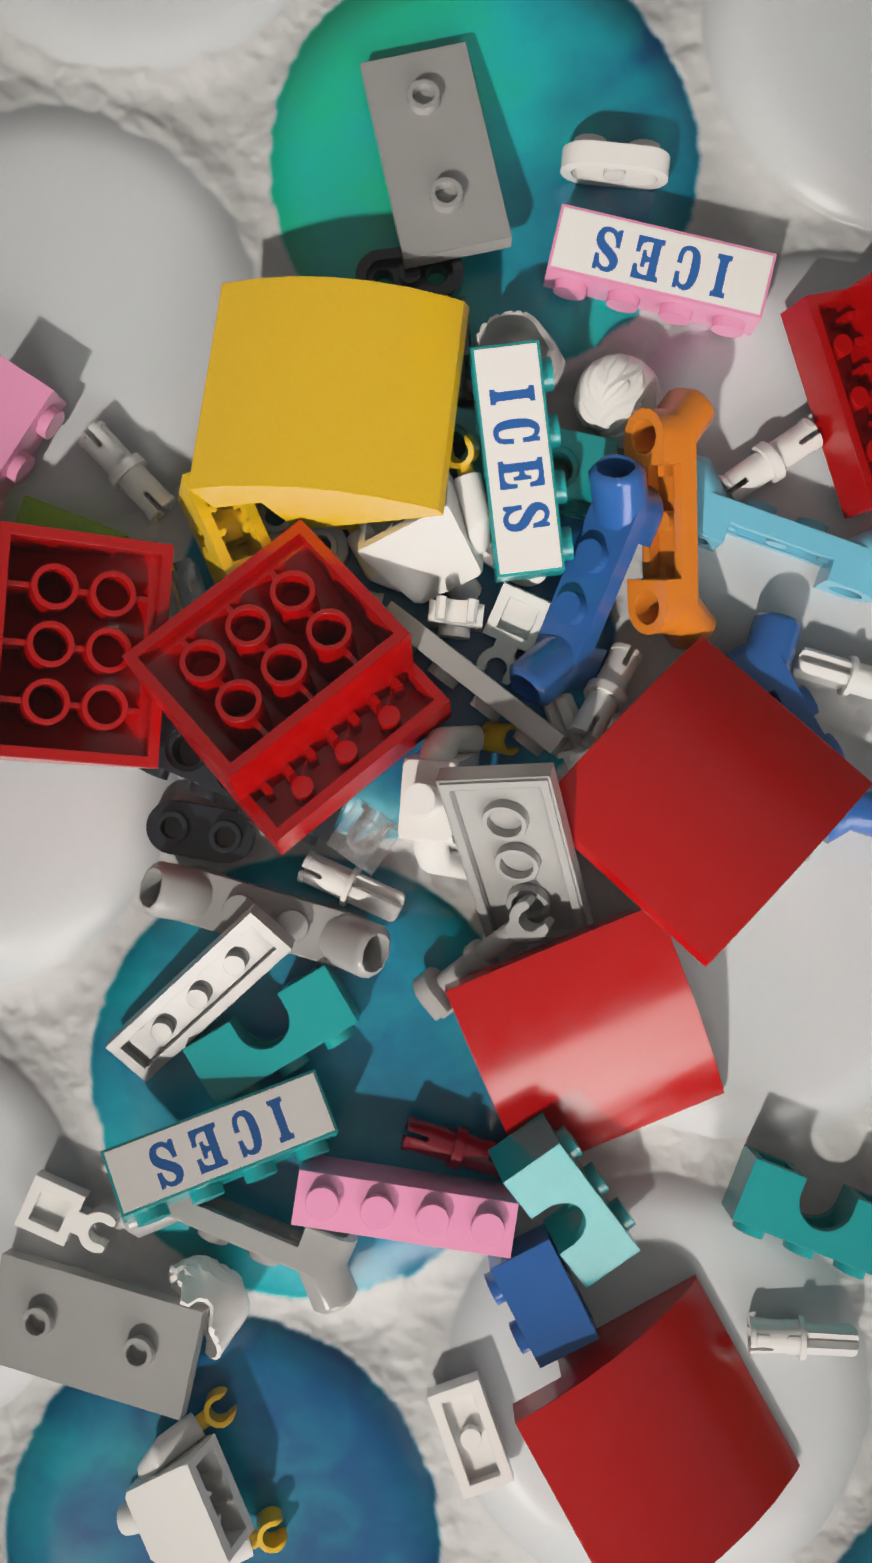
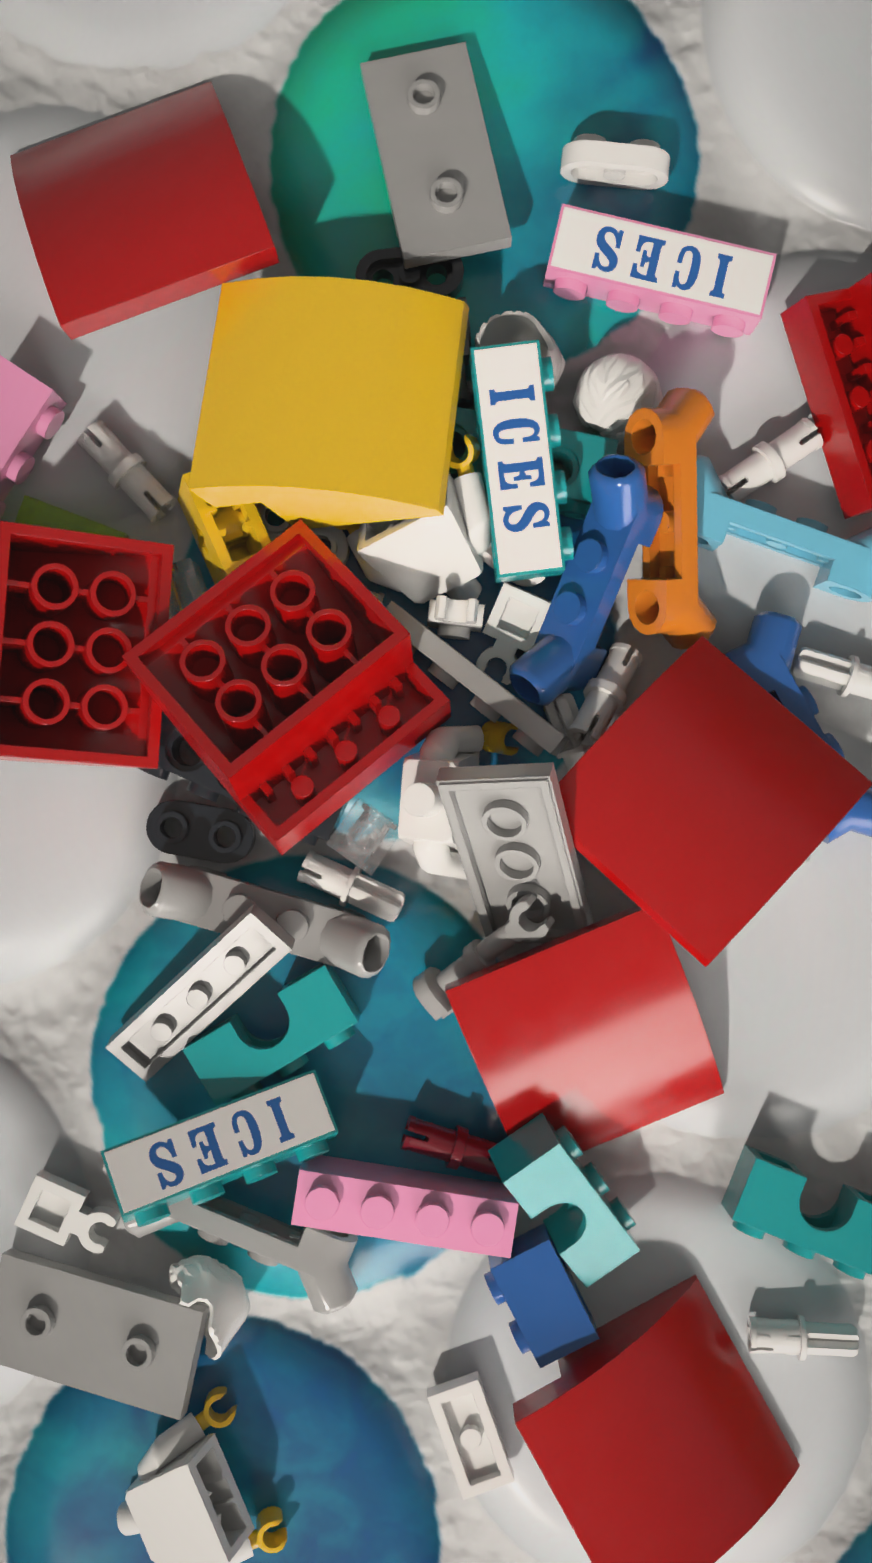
(140, 211): none -> red slope

